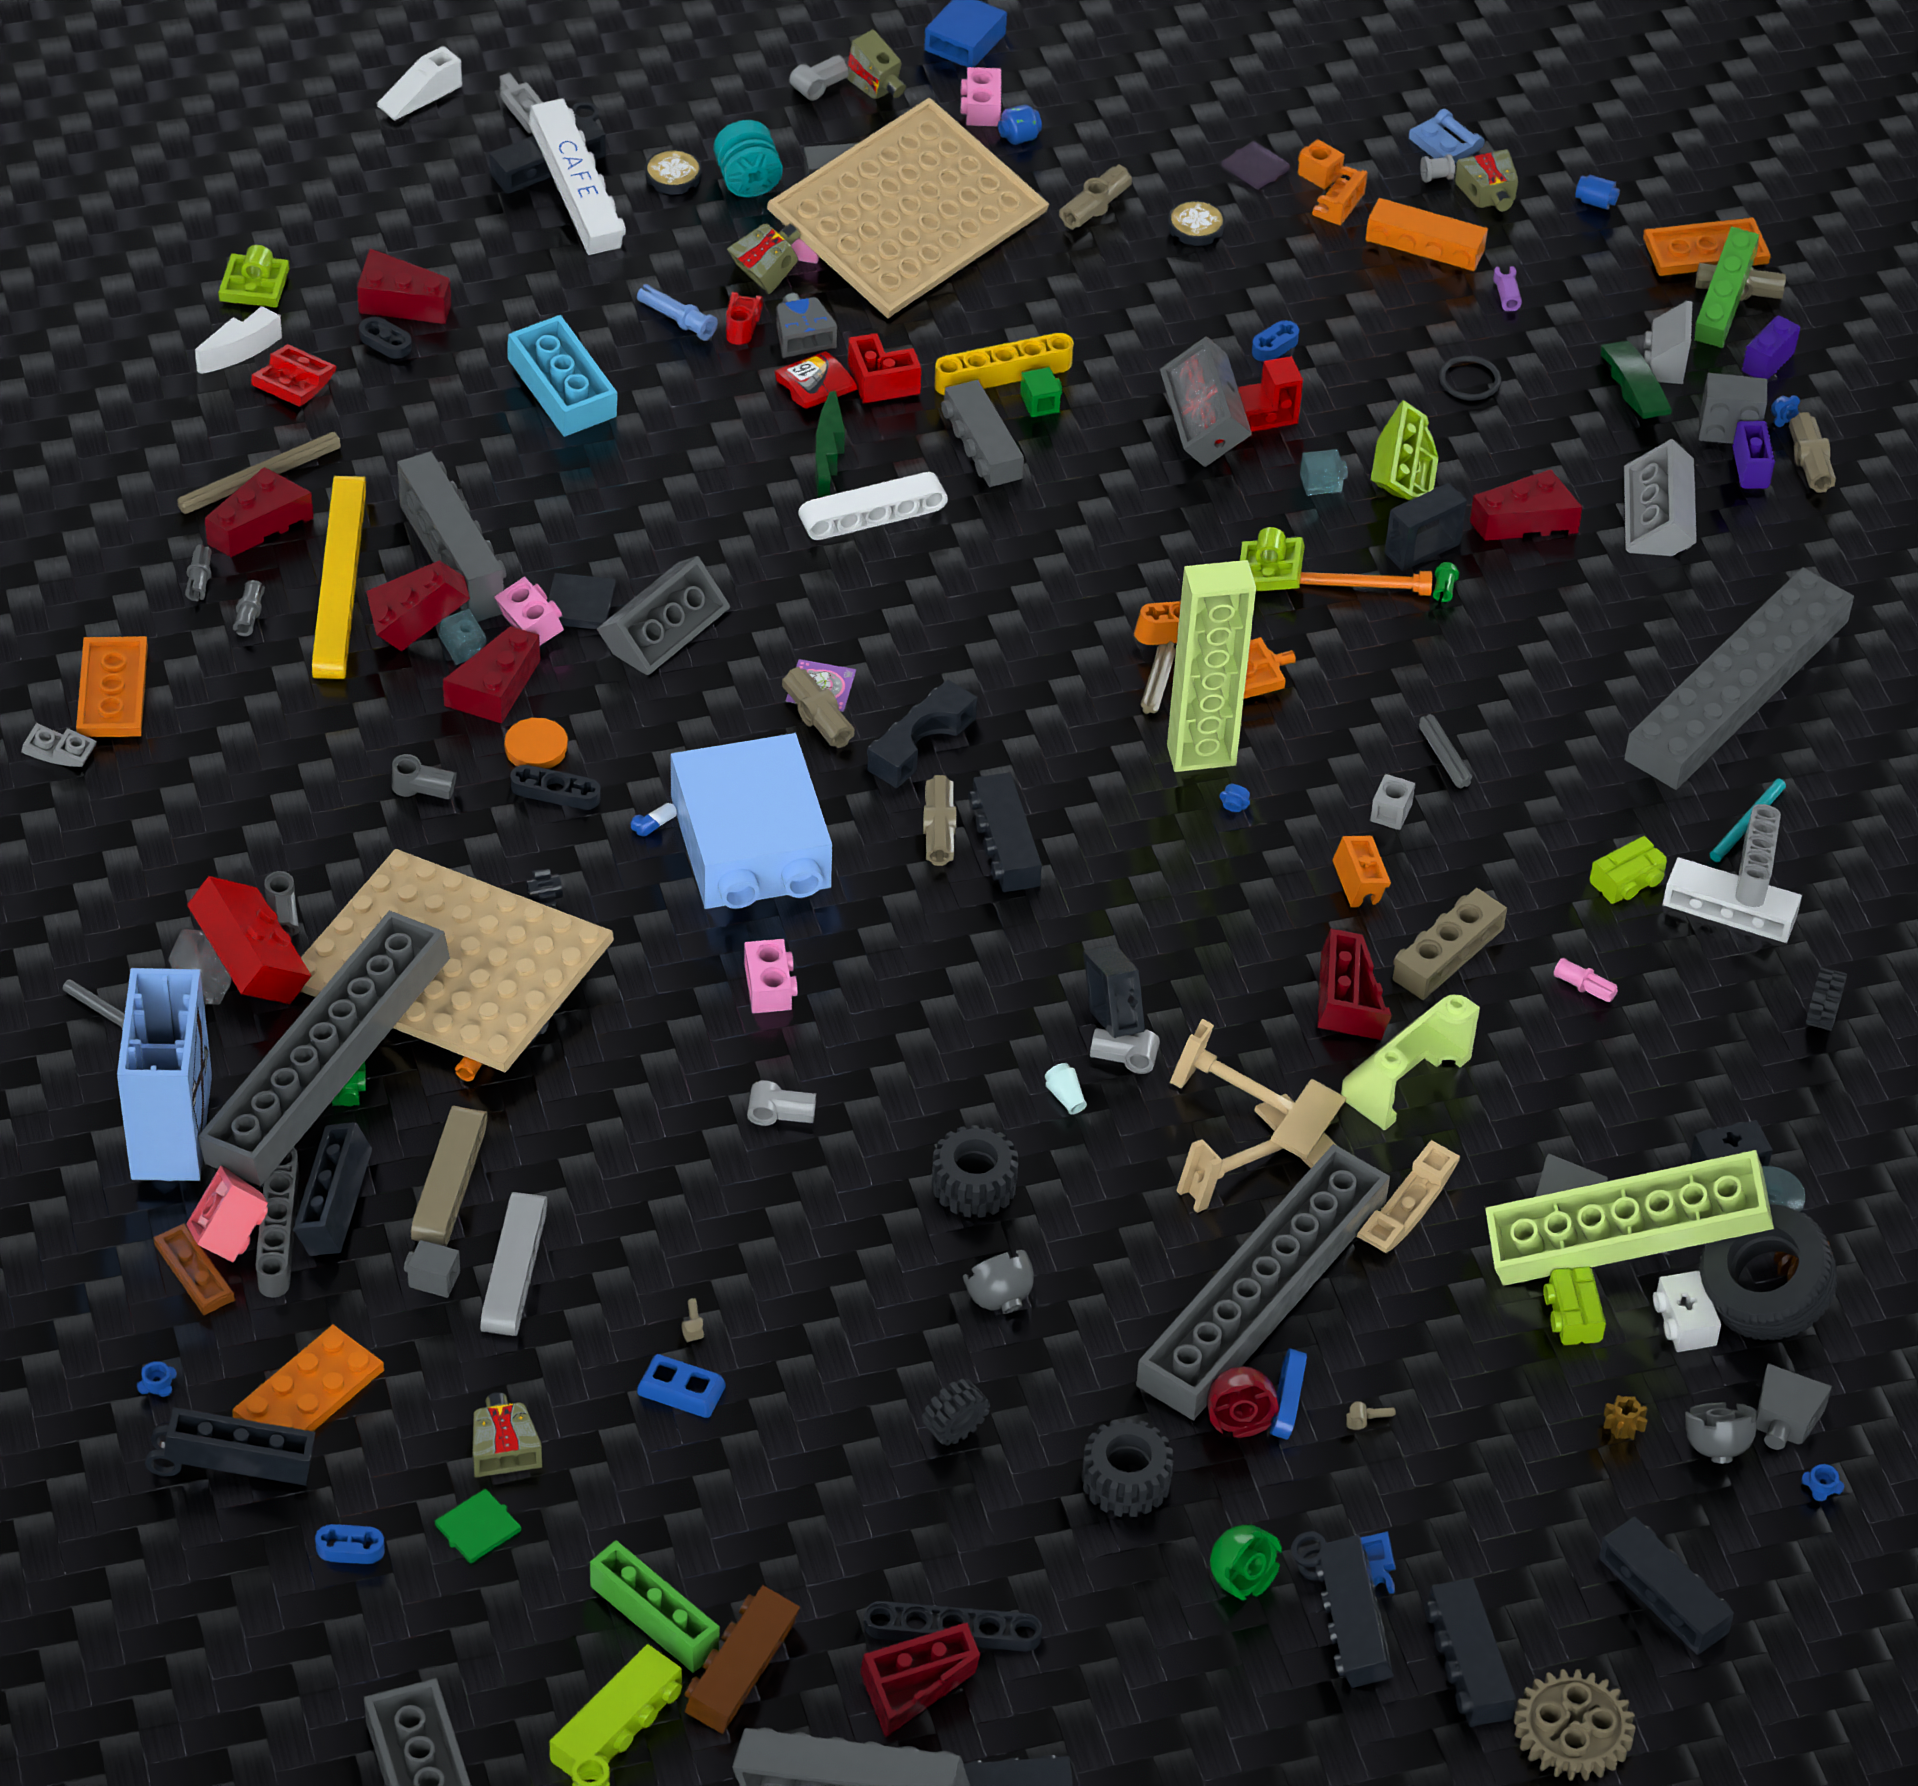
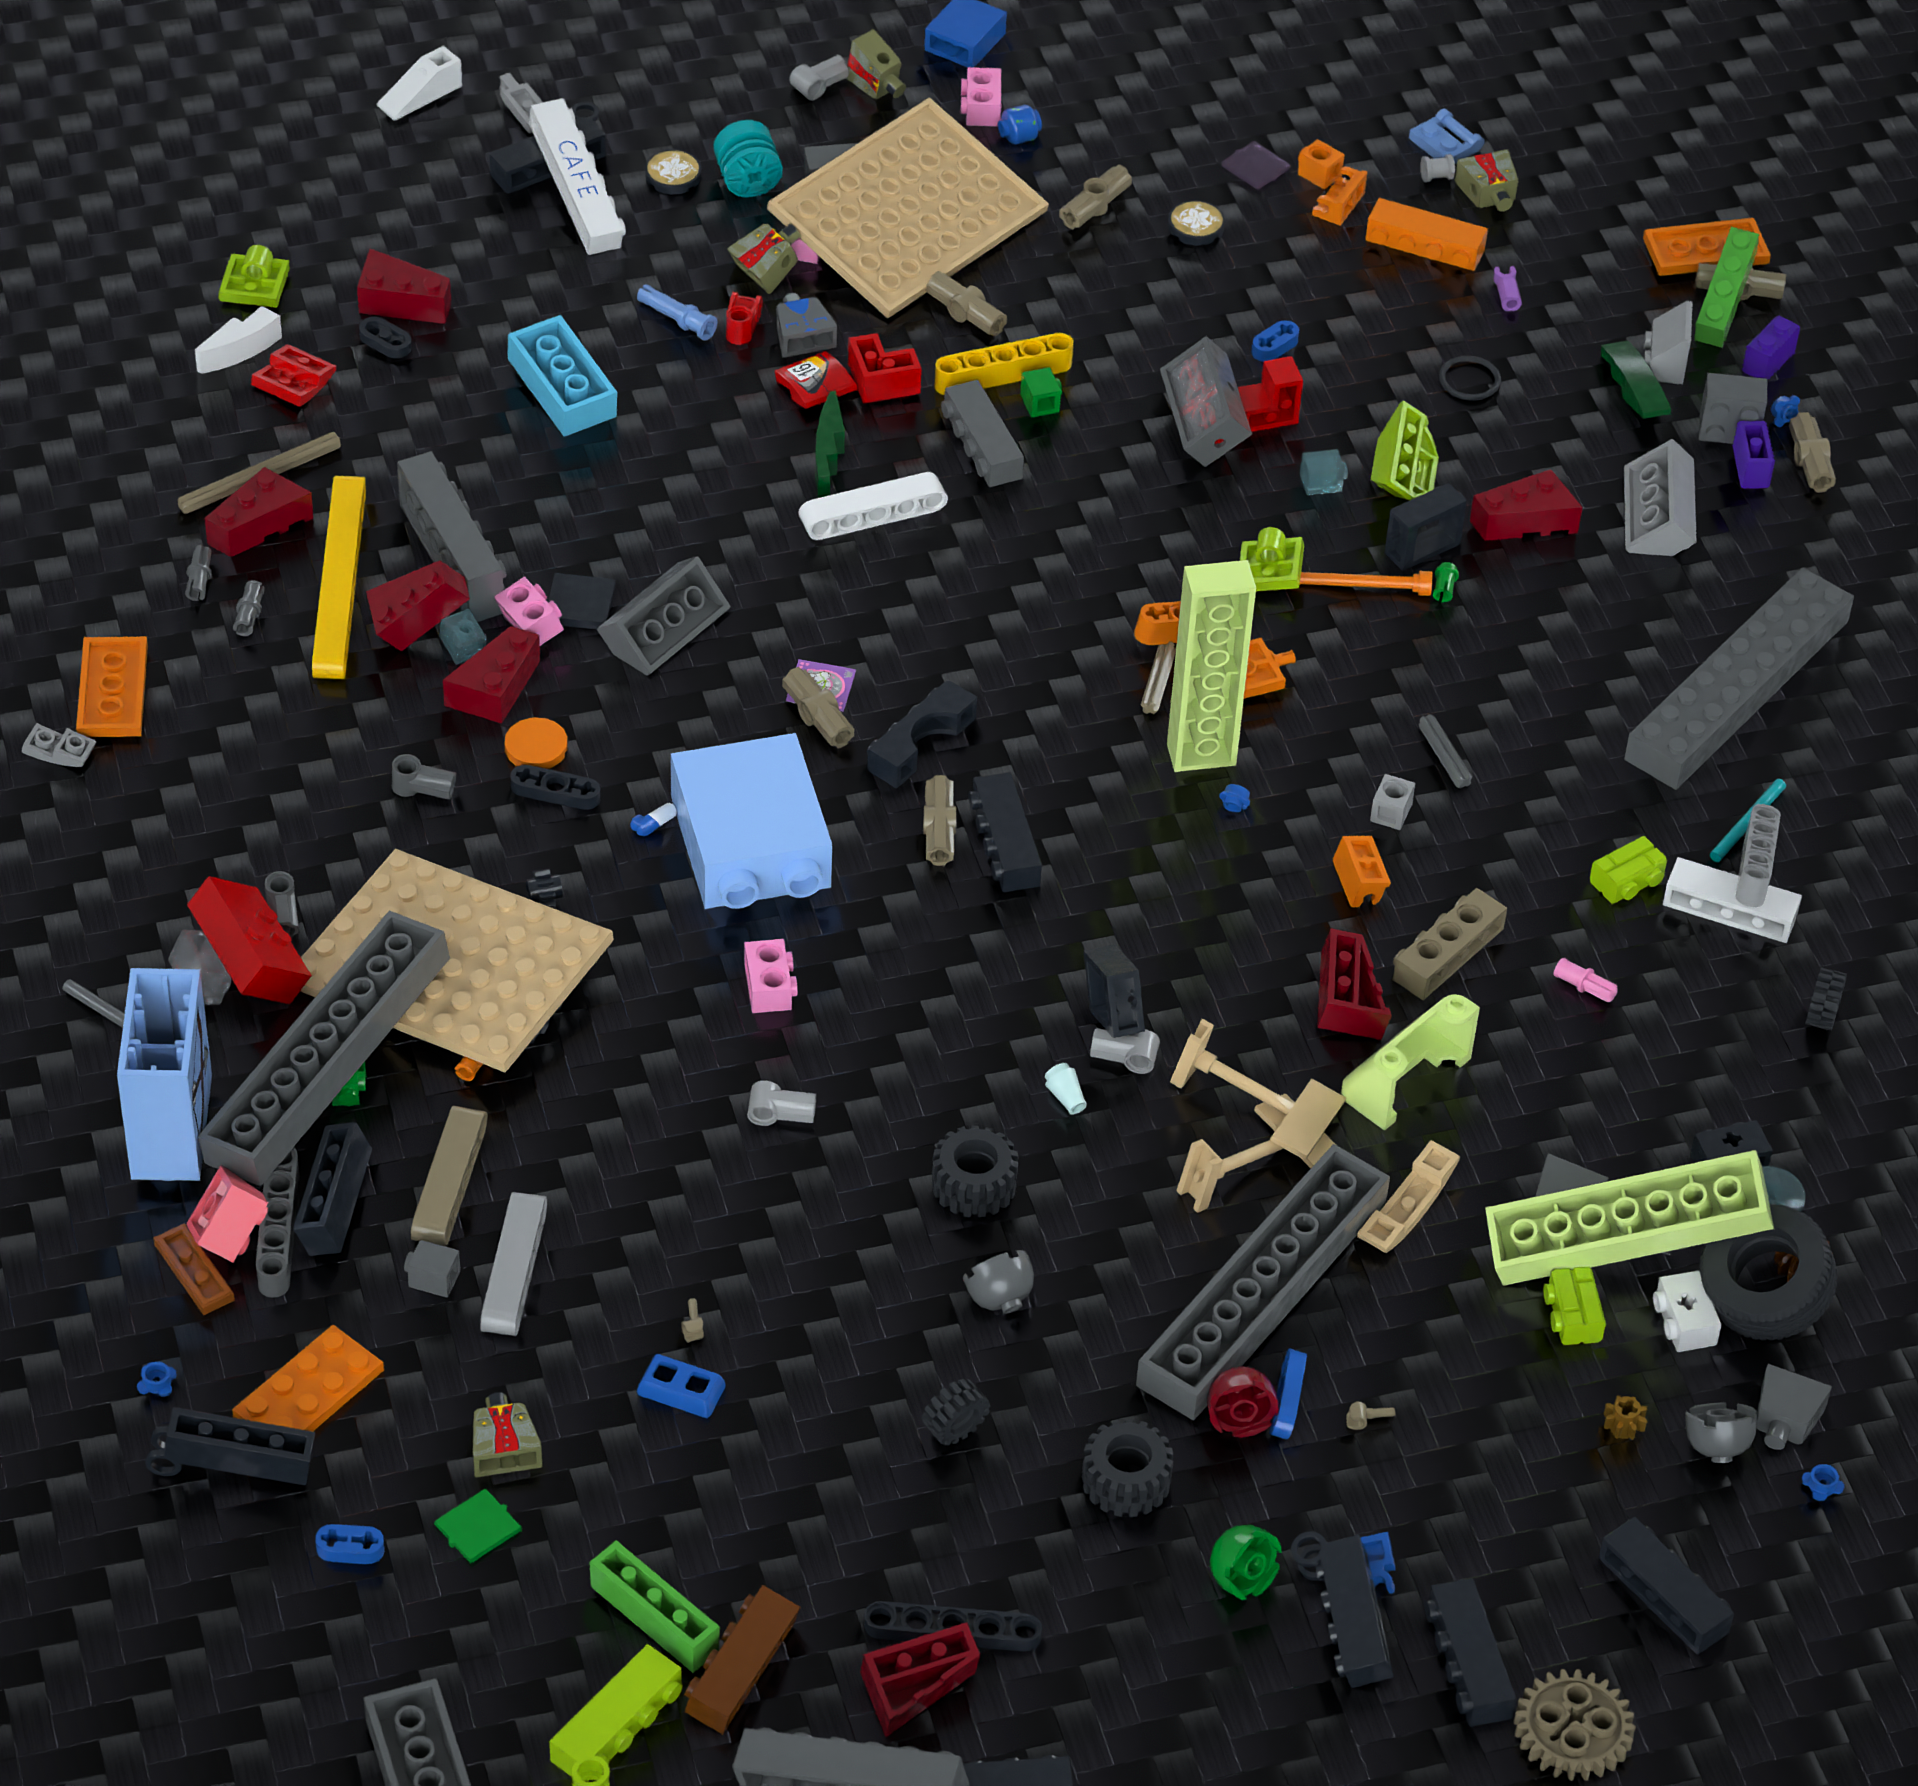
(966, 303): none -> dark tan piece
(1597, 191): blue brick -> none

